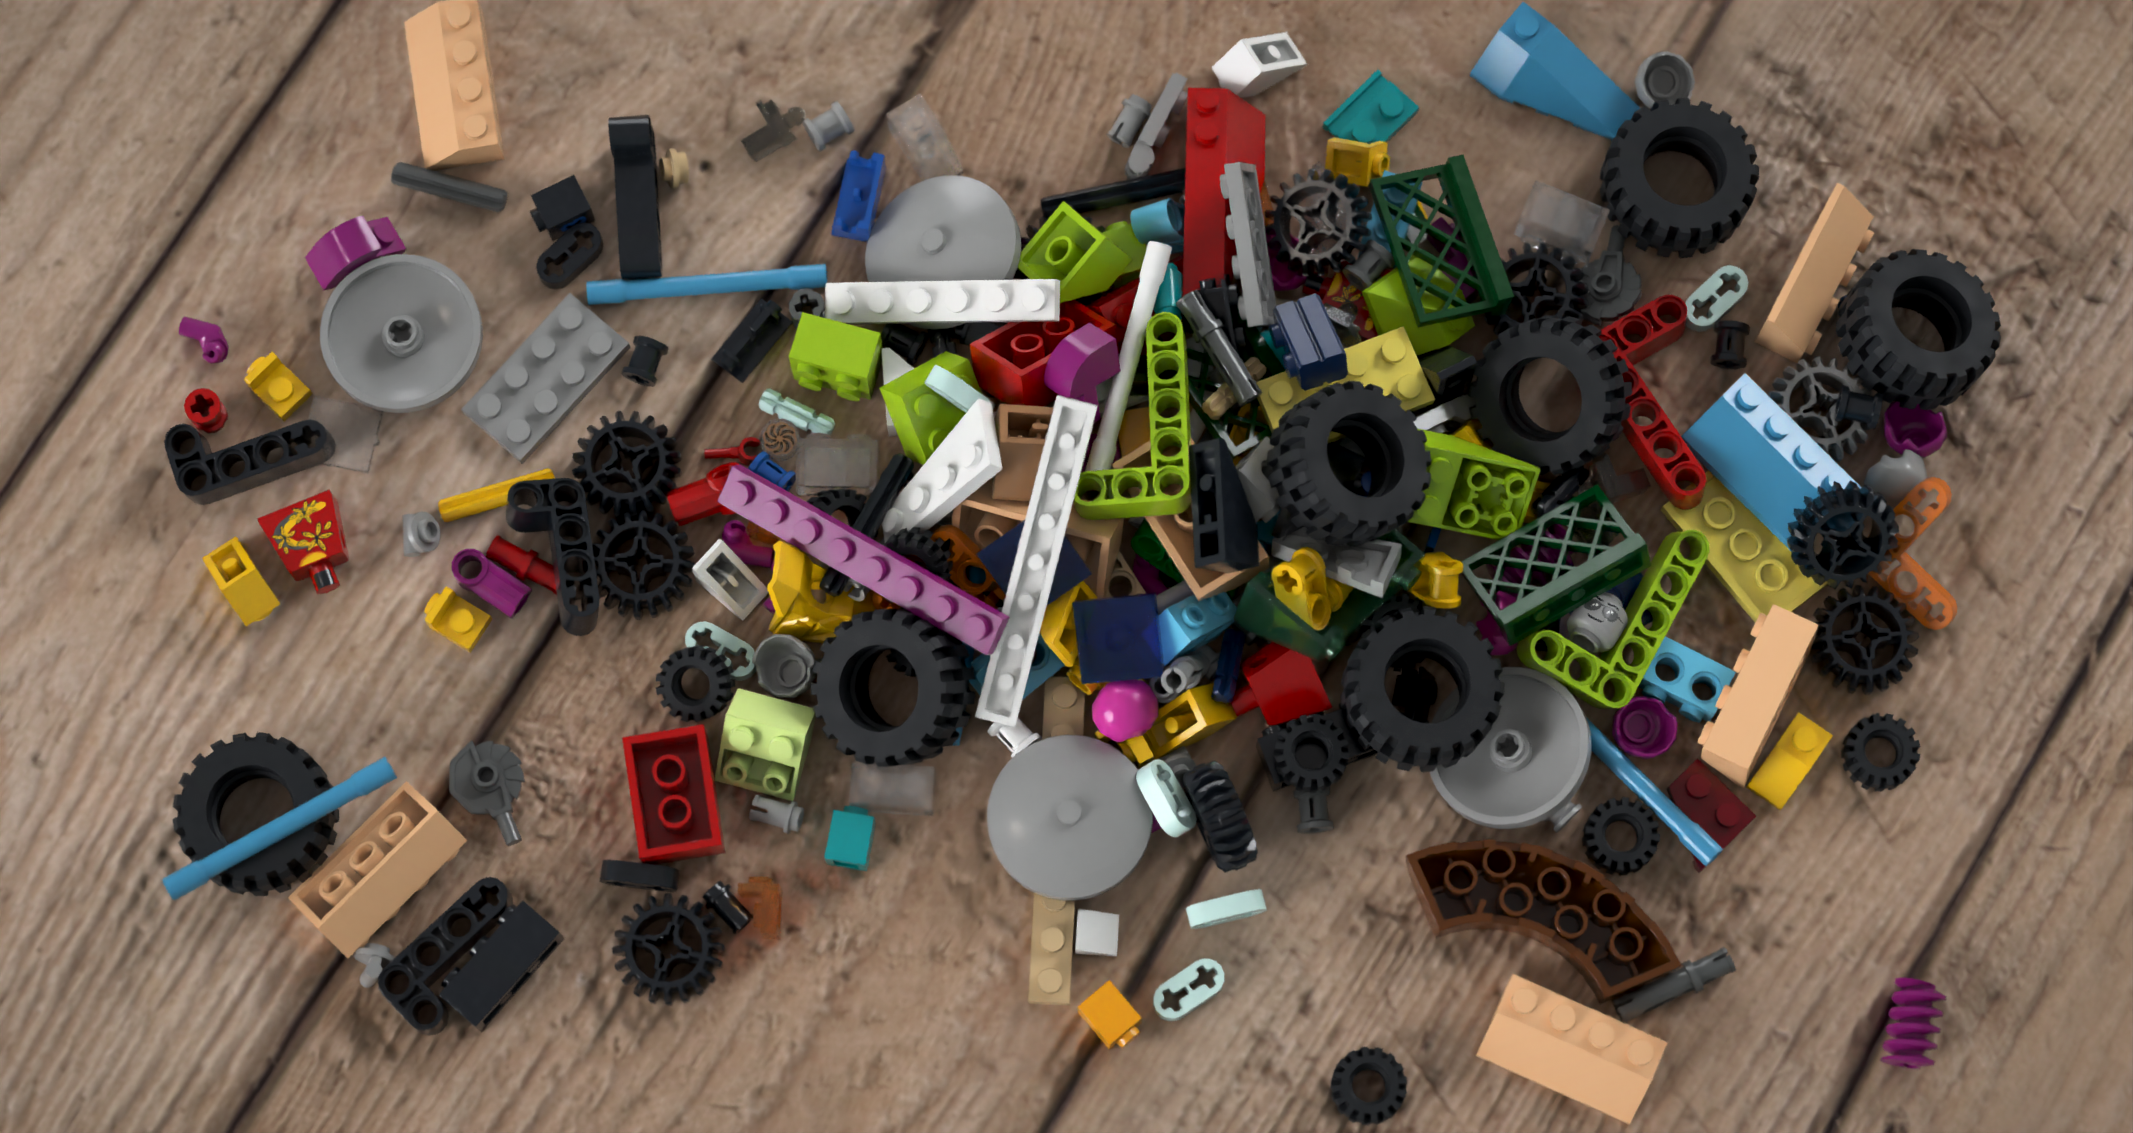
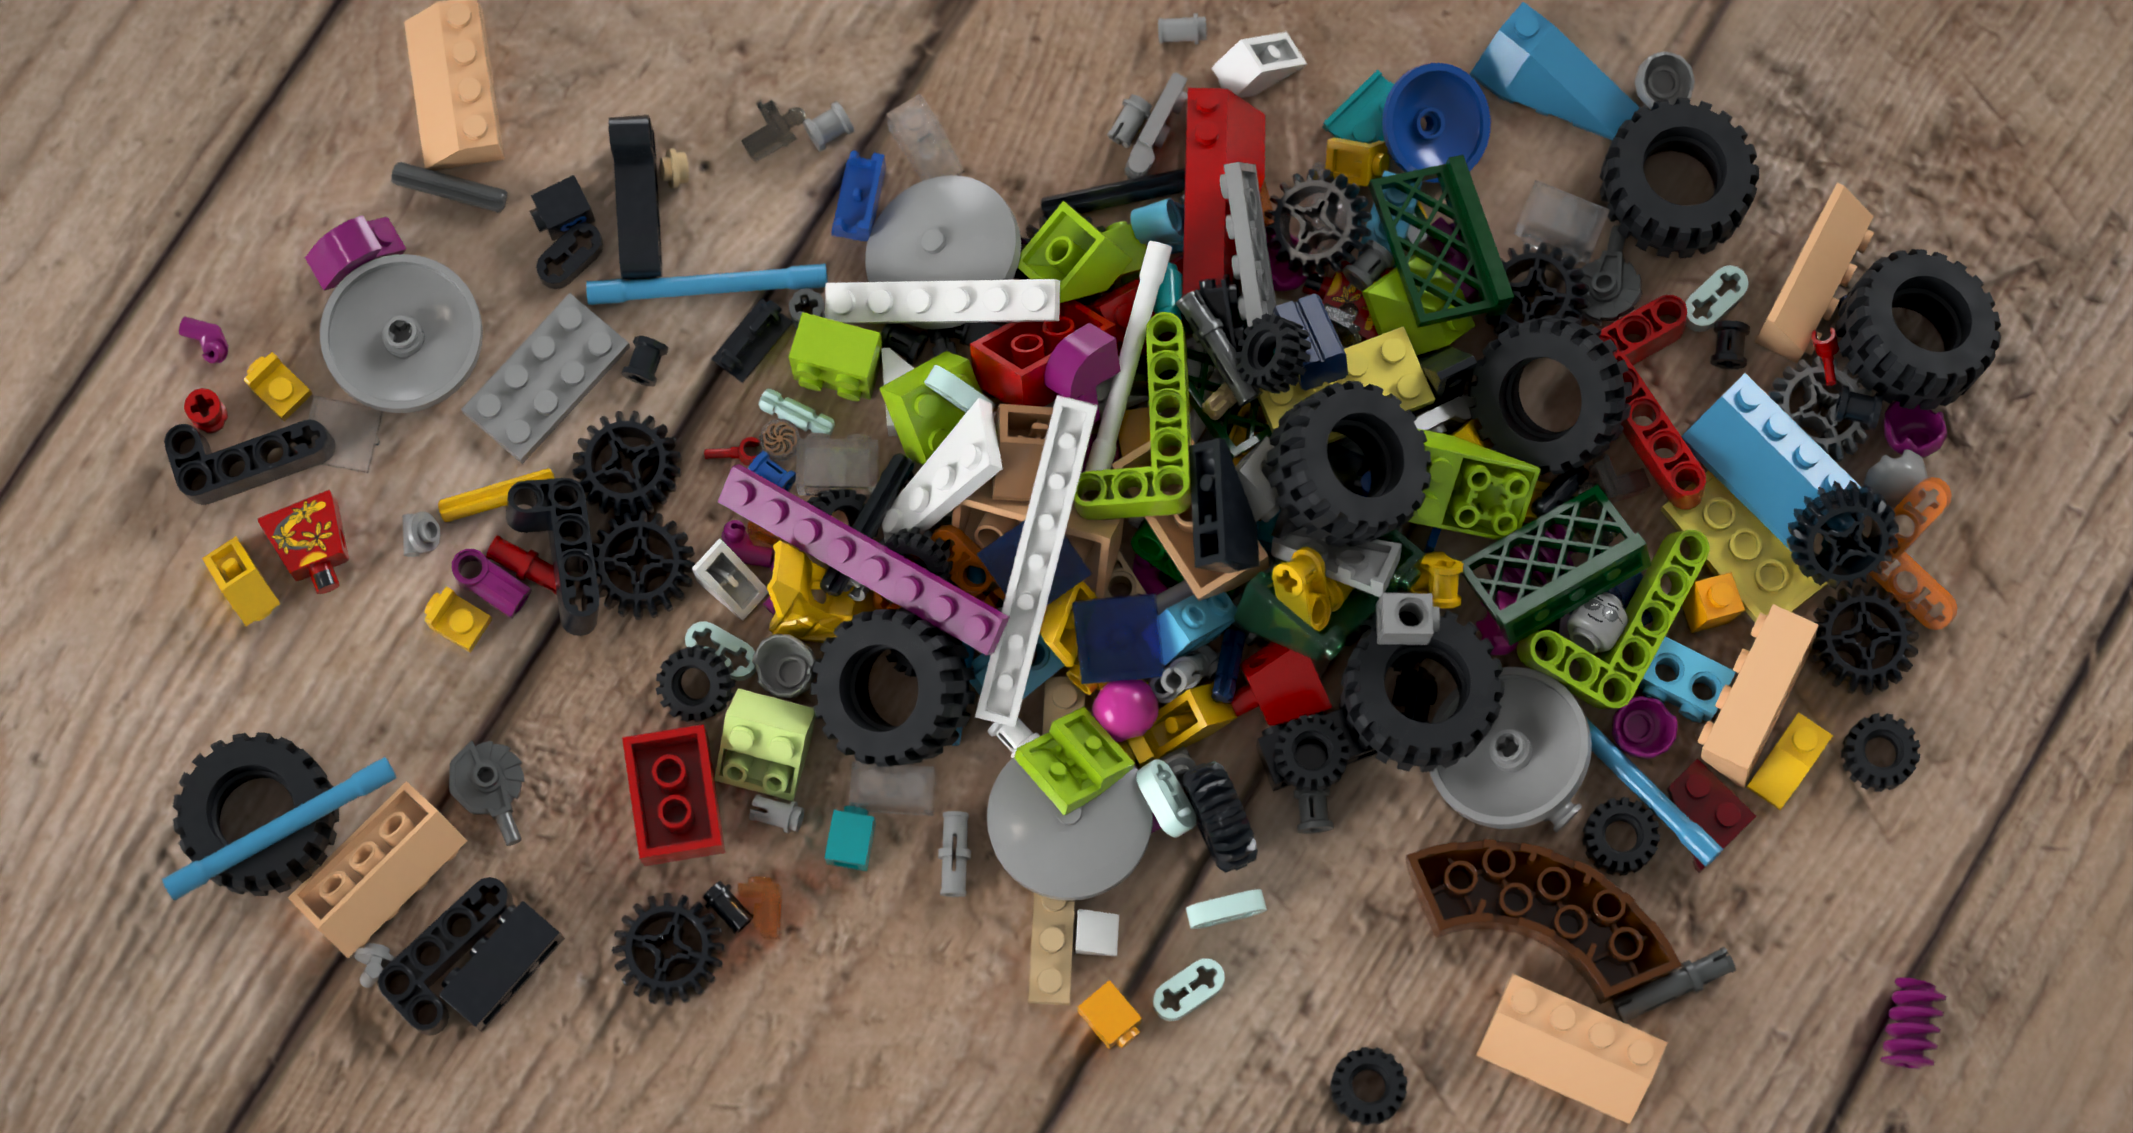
(639, 875): black beam -> none
(700, 497): red piece -> none
(954, 826): none -> light grey pin
(1074, 760): none -> lime slope
(1182, 29): none -> light grey pin
(1287, 361): none -> black tyre
(1391, 629): none -> light grey brick
(1454, 116): none -> blue dish
(1712, 603): none -> light orange brick
(1827, 350): none -> red hand

